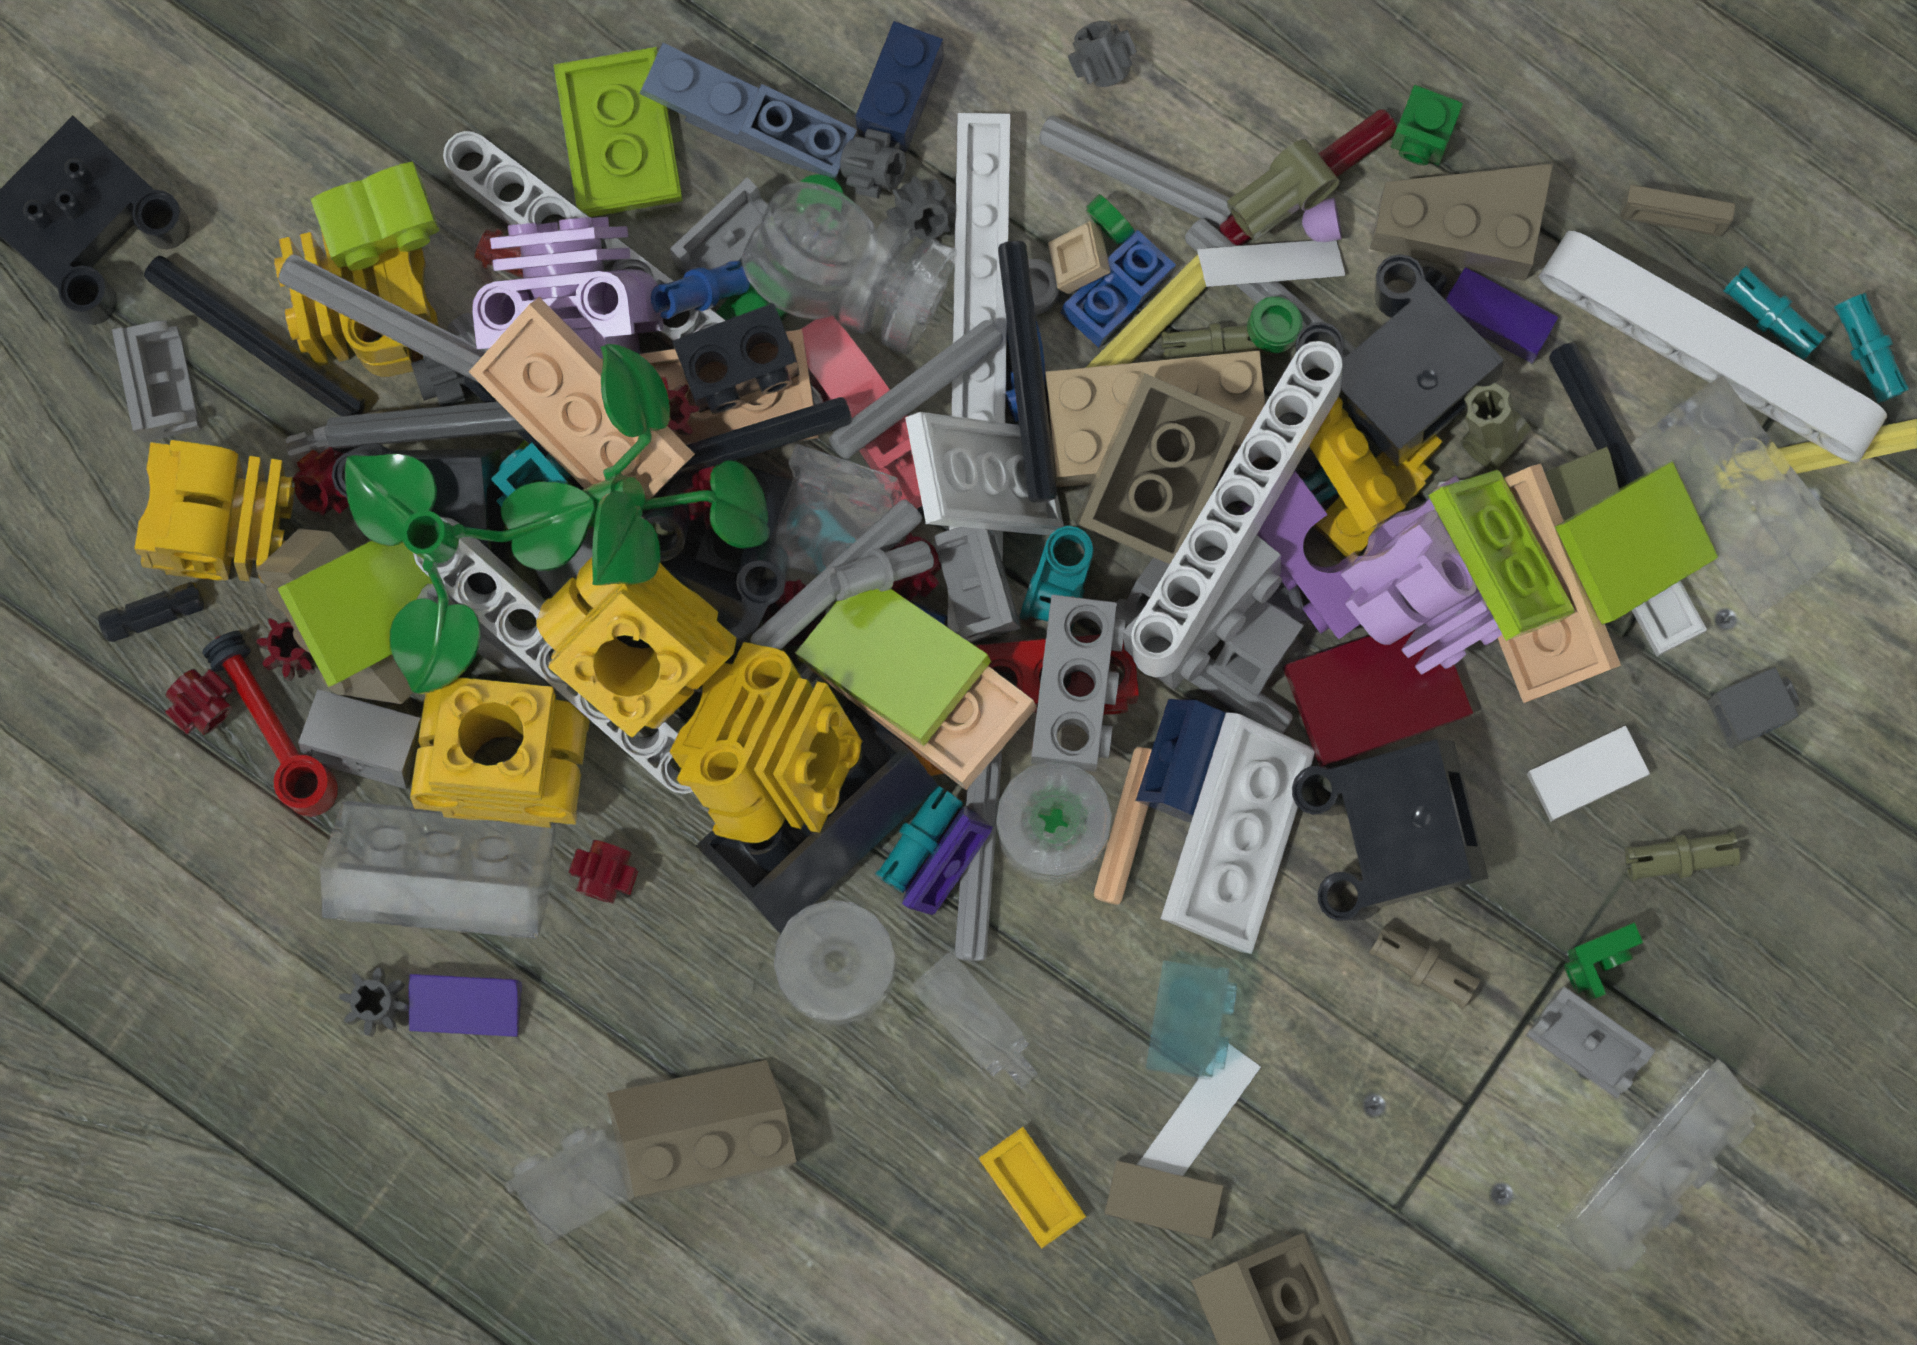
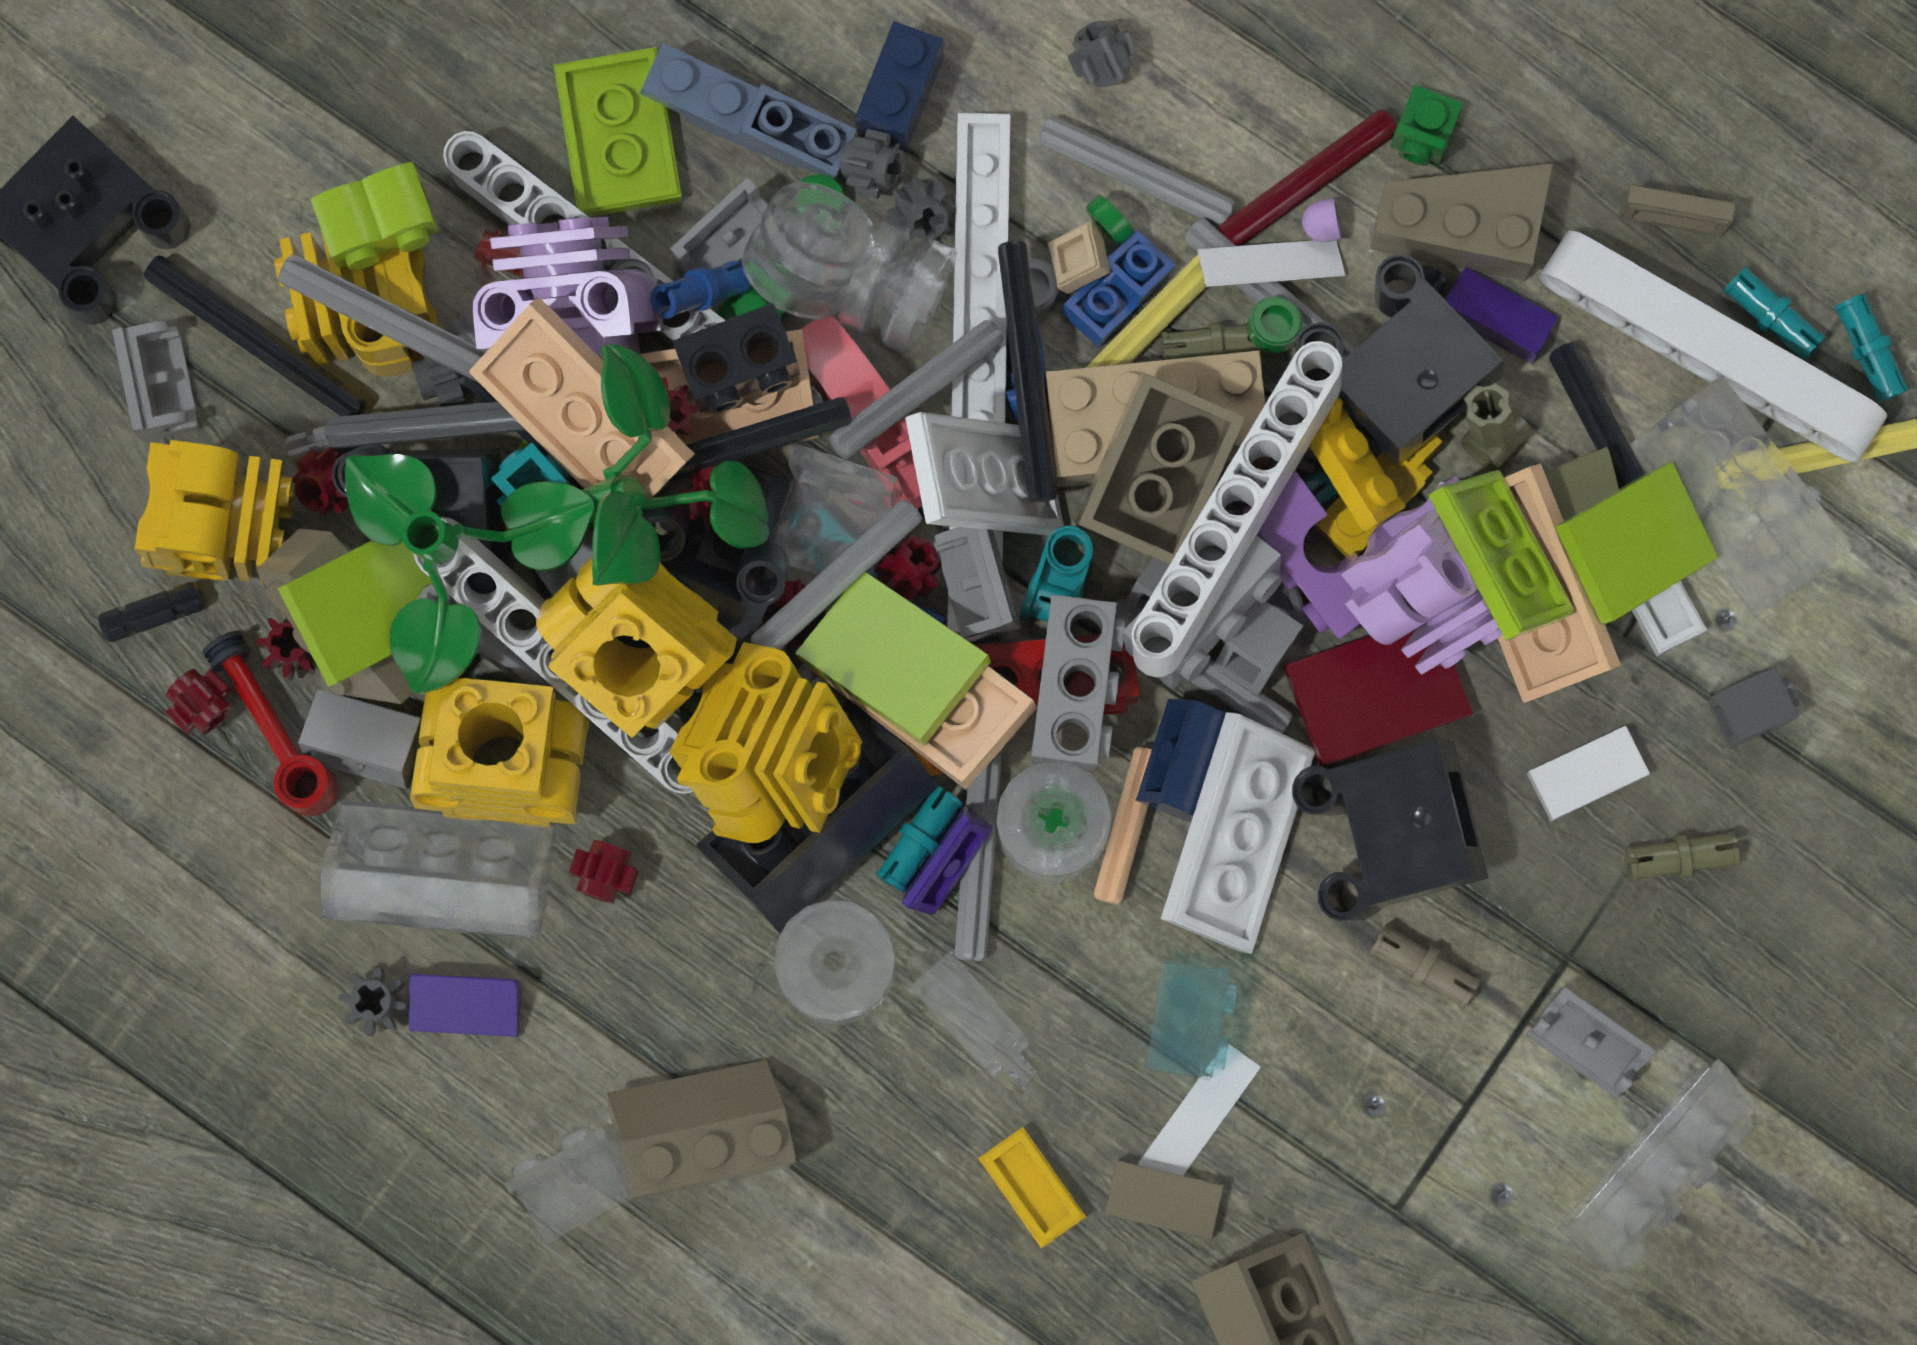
(878, 570): light grey axle -> none
(1294, 181): olive piece -> none
(1608, 950): green bracket -> none

